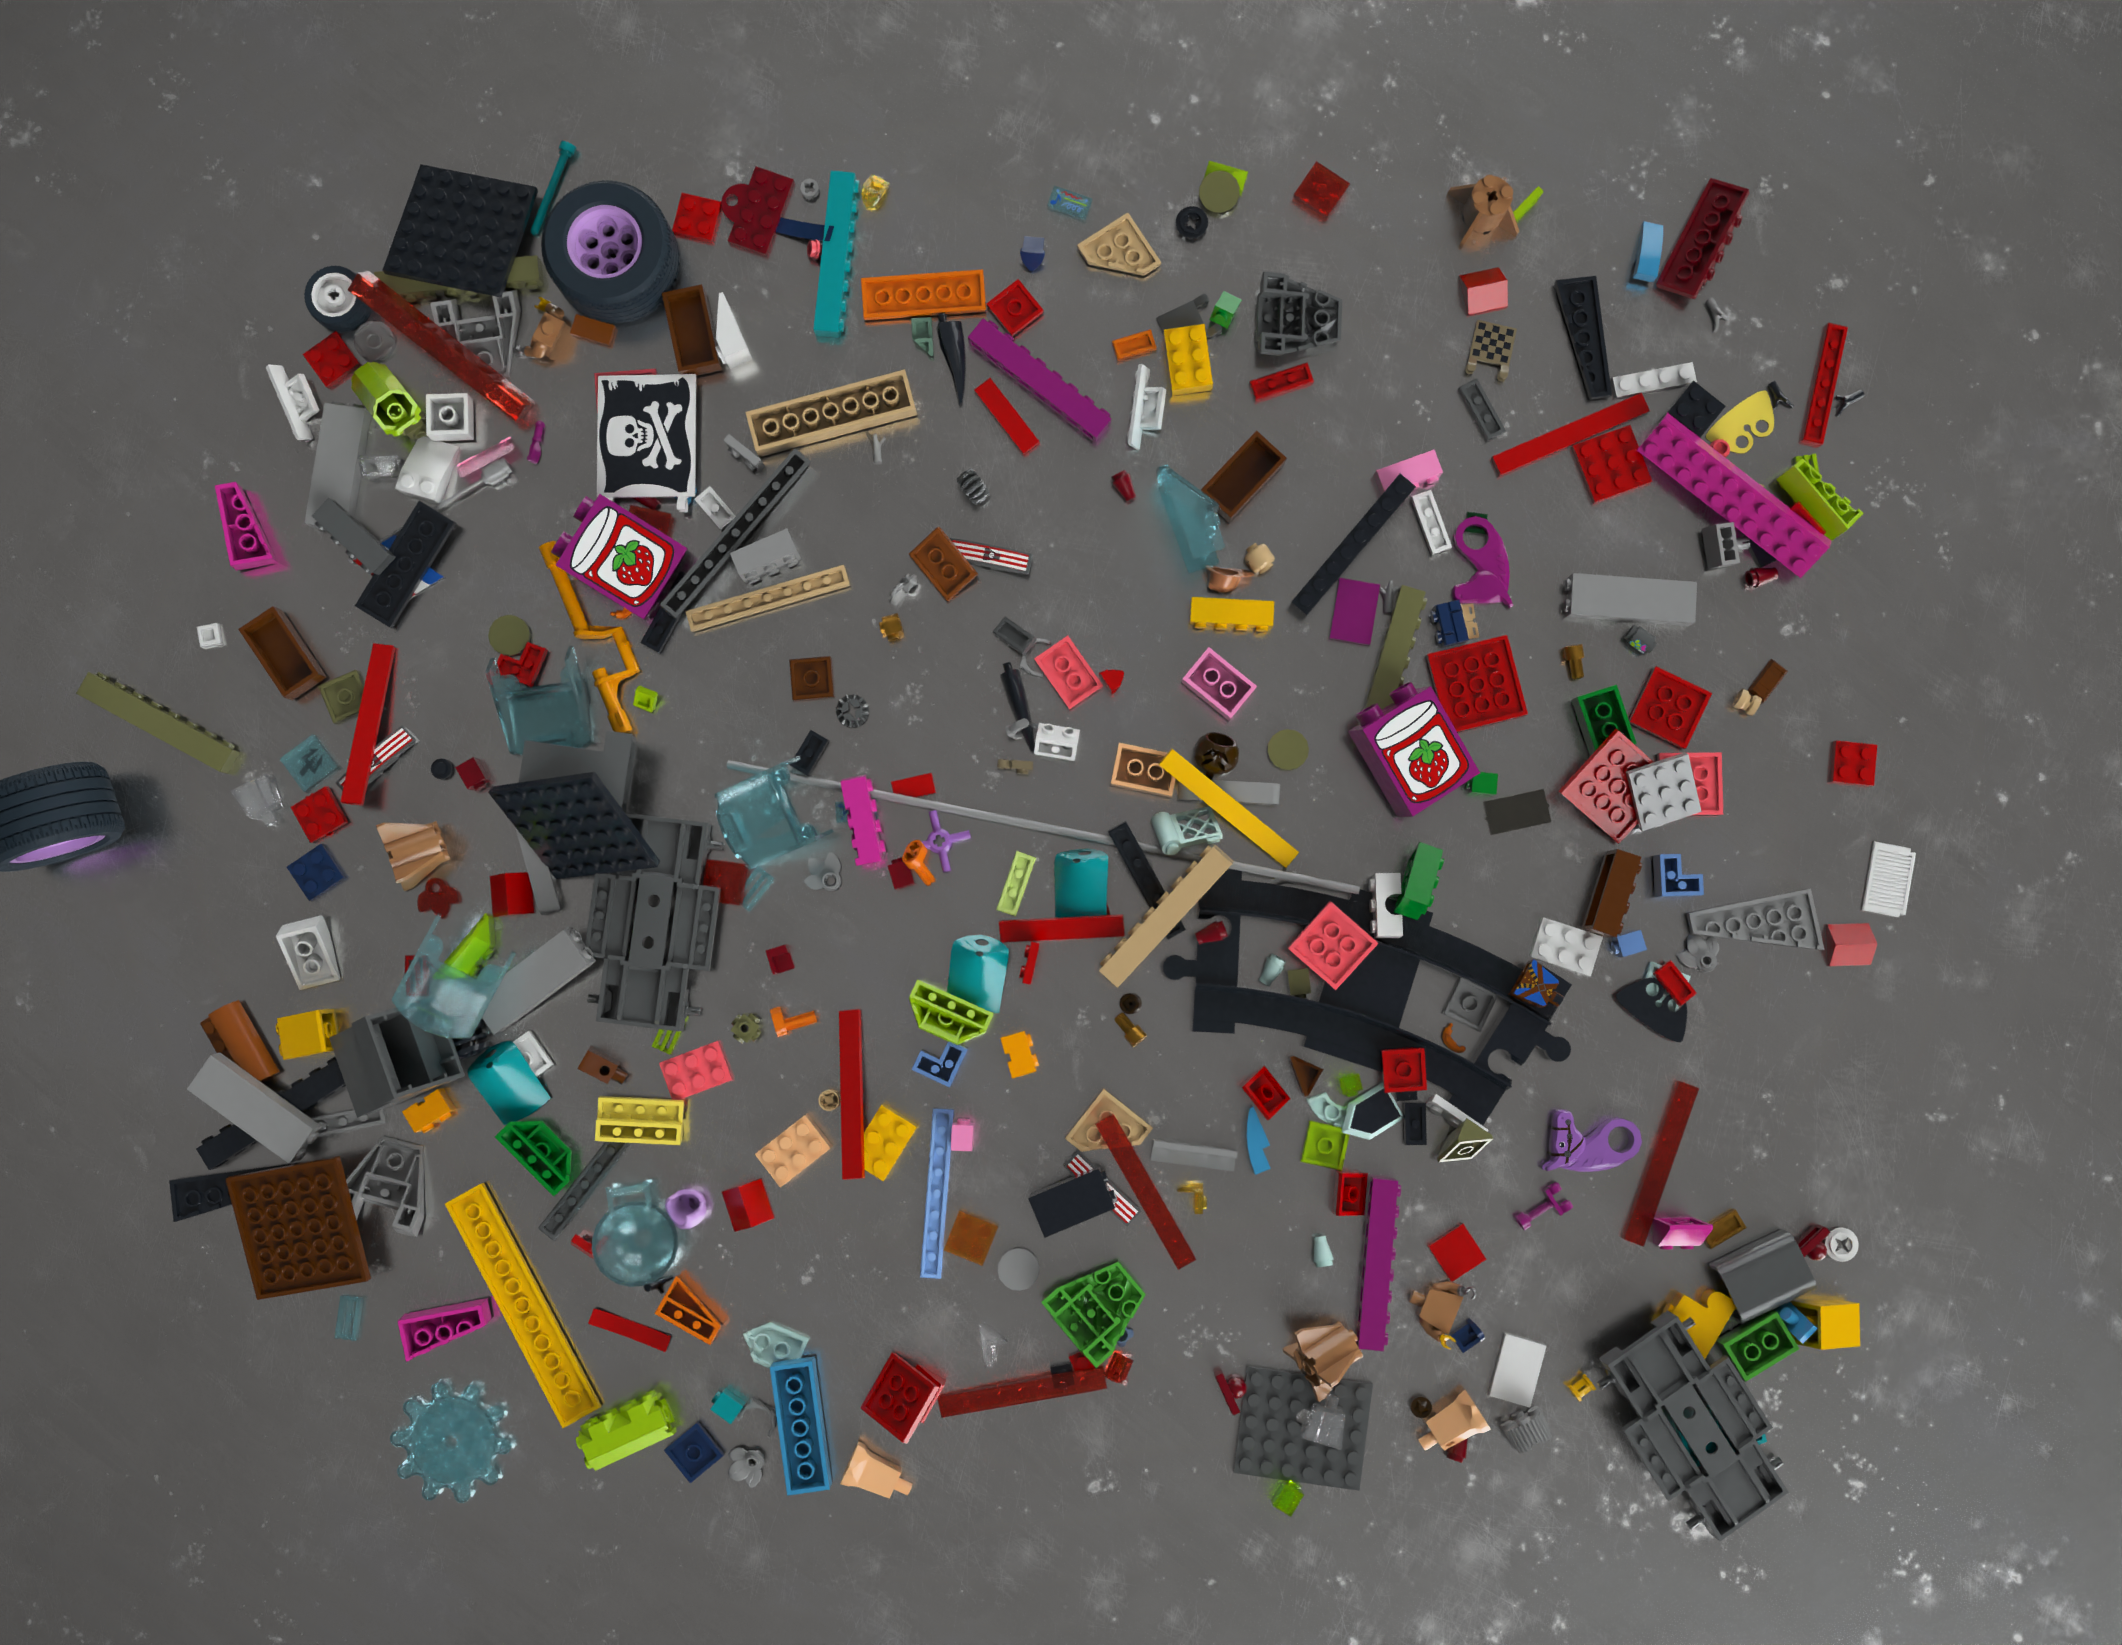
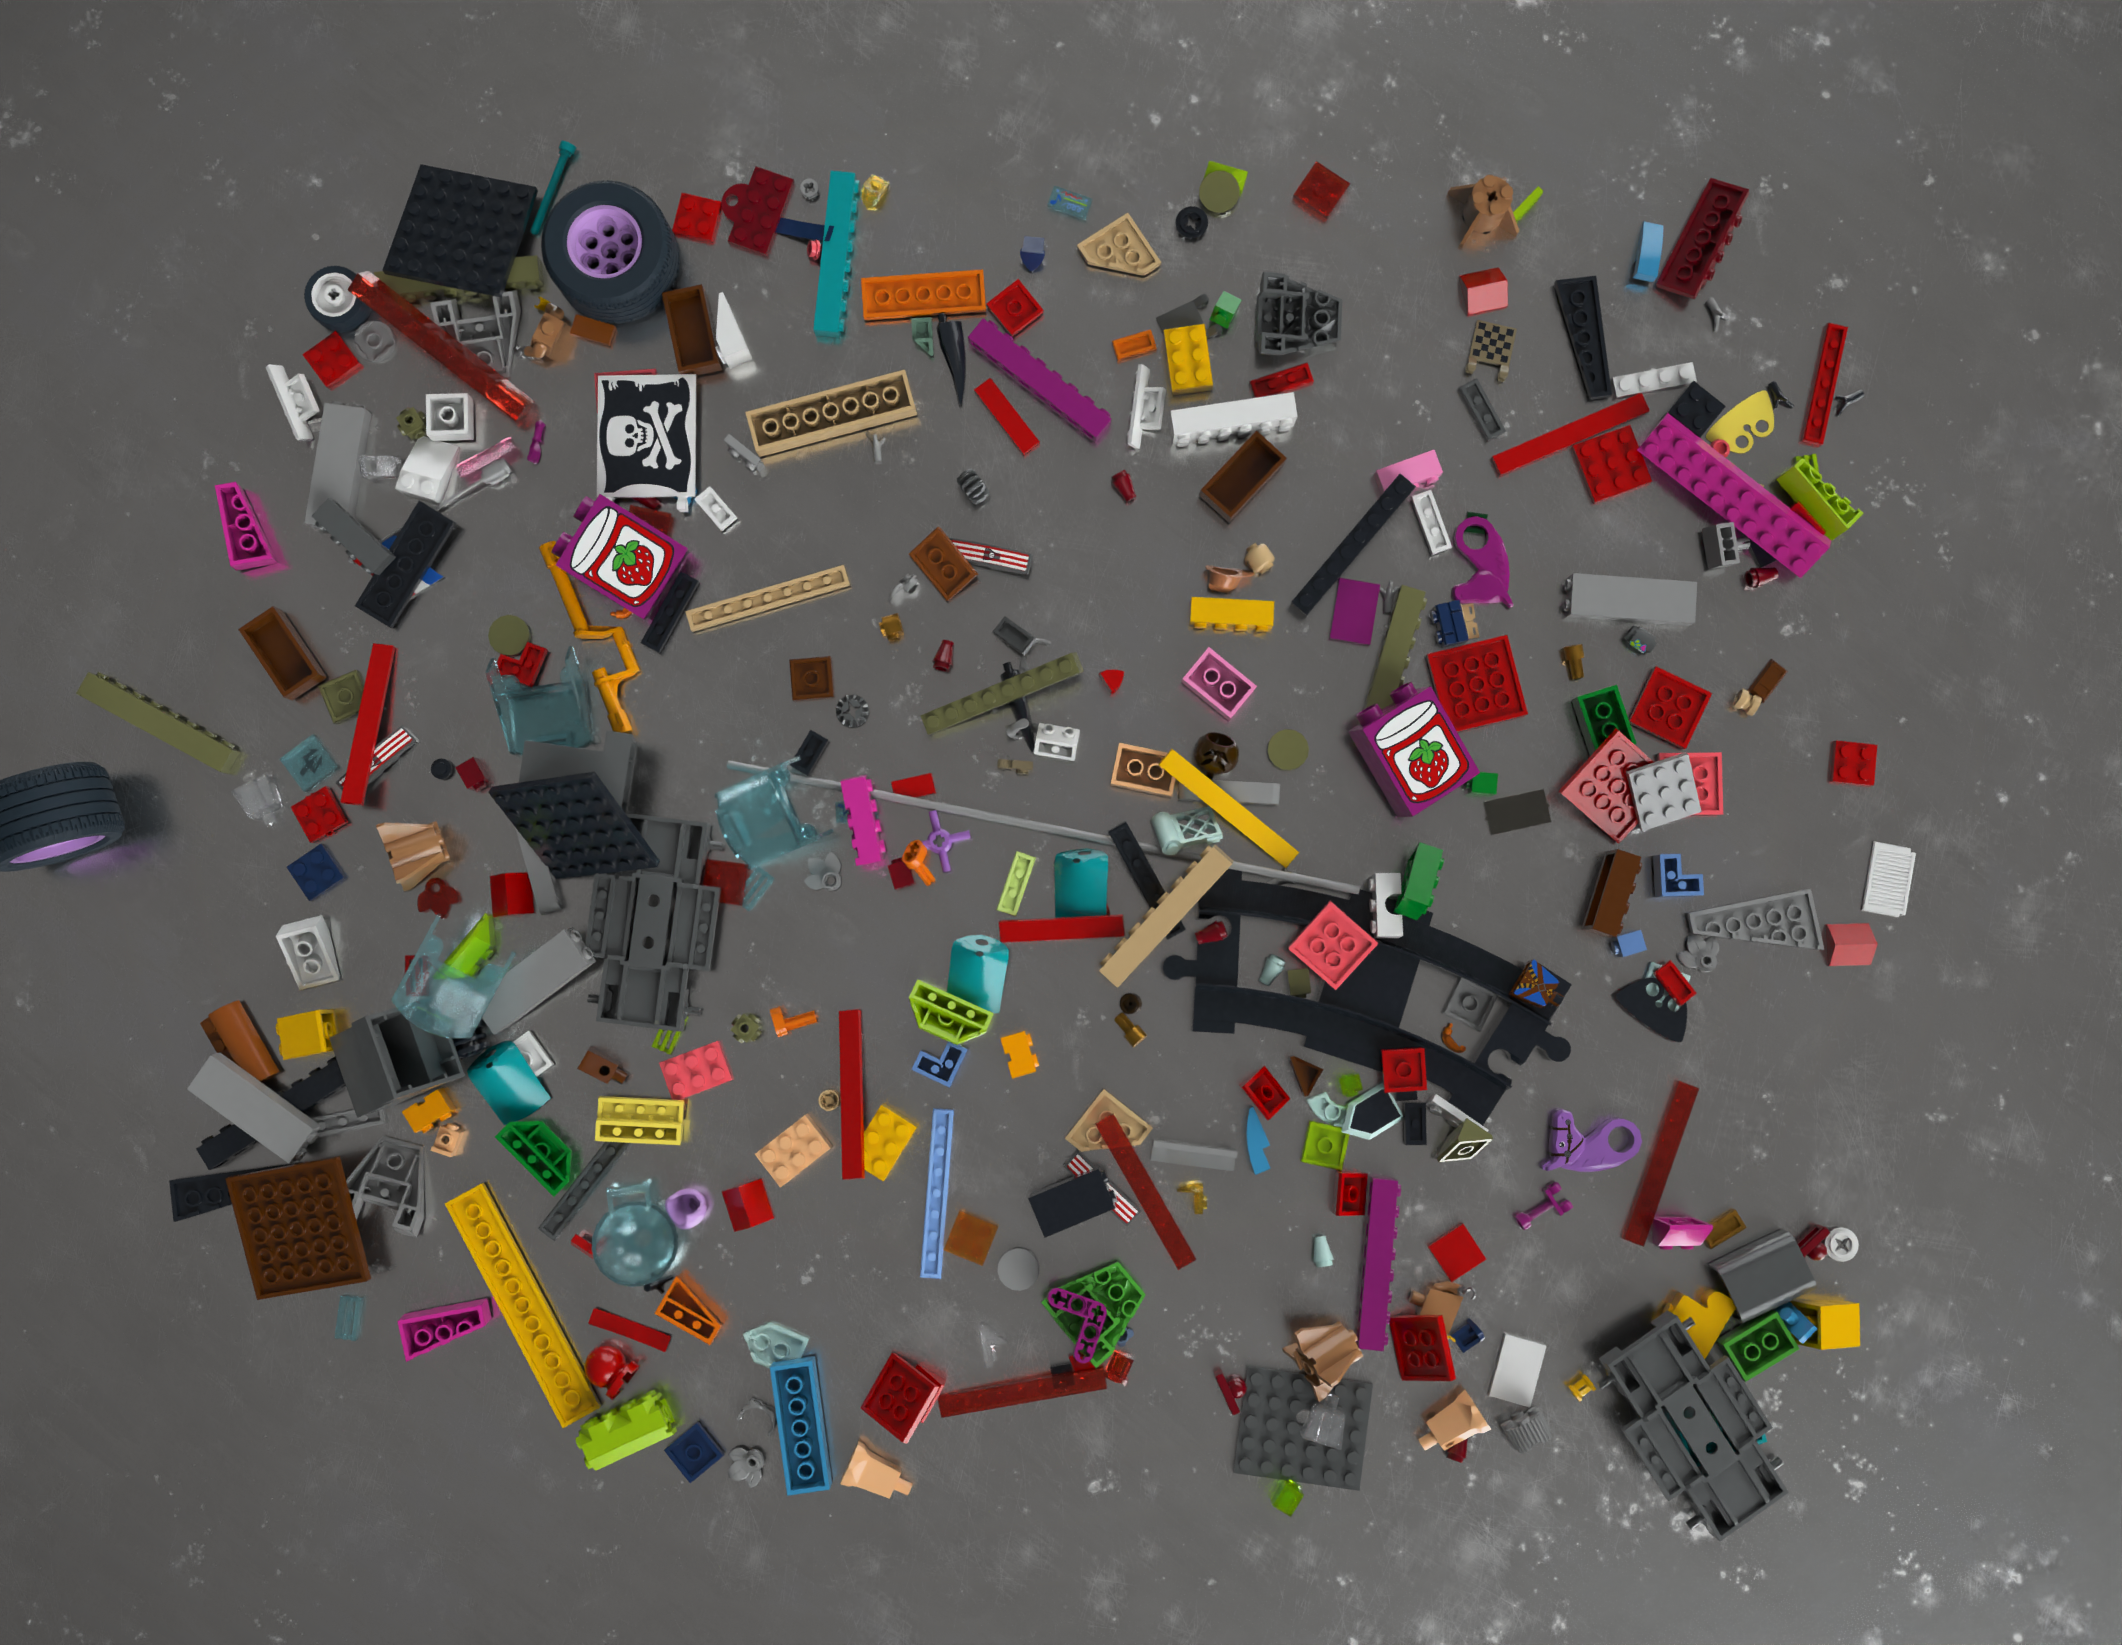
(209, 635): white tile -> none
(385, 398): lime brick -> none
(427, 1445): clear light blue plate -> none
(455, 1136): none -> light nougat brick
(608, 1369): none -> red tile
(645, 698): lime plate -> none
(727, 1405): teal brick -> none
(735, 533): dark grey brick -> none
(766, 556): light grey brick -> none
(780, 959): dark red panel -> none
(944, 656): none -> dark red cone
(962, 1135): bright pink piece -> none
(1002, 693): none -> olive brick
(1027, 971): red plate -> none
(1068, 672): coral plate -> none
(1084, 1312): none -> magenta beam
(1192, 519): clear light blue windscreen -> none
(1232, 419): none -> white brick
(1420, 1406): dark brown tile -> none
(1422, 1348): none -> red plate
(1566, 946): white plate -> none

